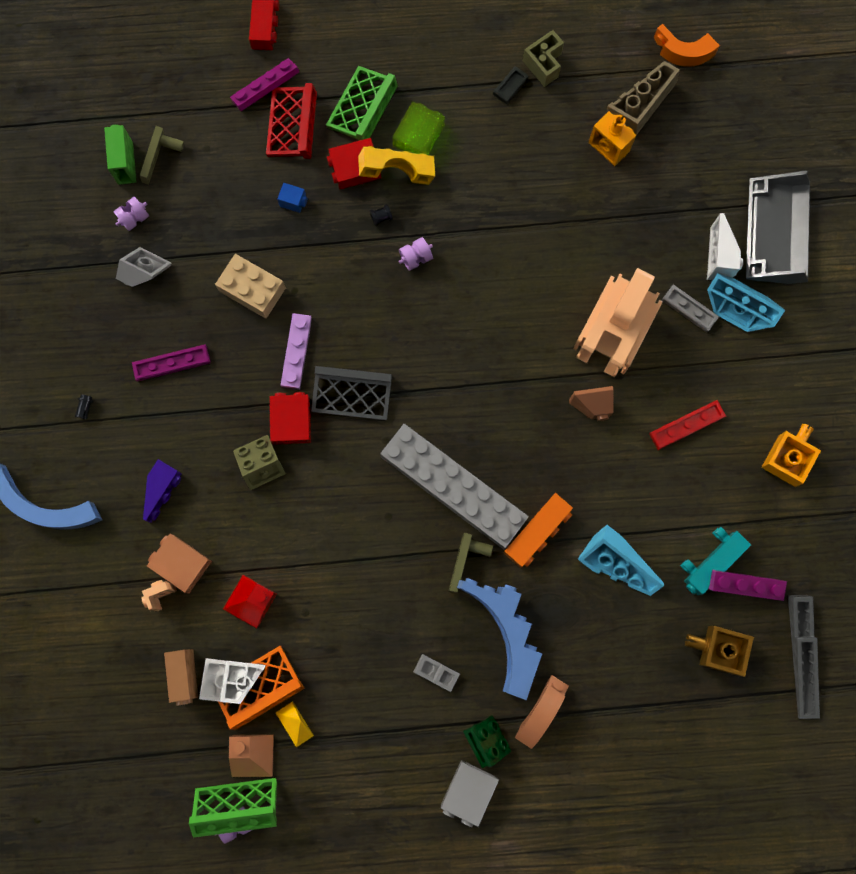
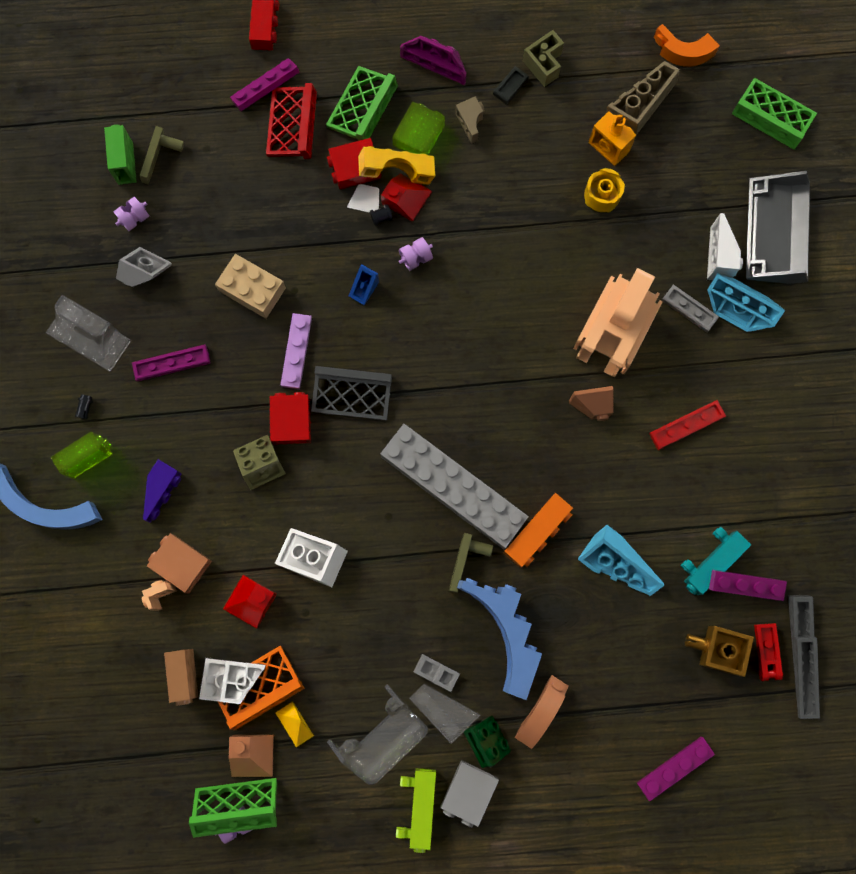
(82, 455): none -> clear neon green brick
(87, 333): none -> clear windscreen
(292, 197): blue brick -> none
(311, 557): none -> white slope
(364, 284): none -> blue slope
(365, 198): none -> white sticker
(384, 744): none -> clear windscreen
(404, 196): none -> red slope
(422, 809): none -> lime brick
(435, 57): none -> magenta wedge
(443, 712): none -> clear wedge
(469, 115): none -> dark tan arch
(594, 192): none -> yellow brick
(675, 768): none -> magenta plate
(768, 651): none -> red plate
(769, 122): none -> bright green fence
(802, 456): light orange brick -> none

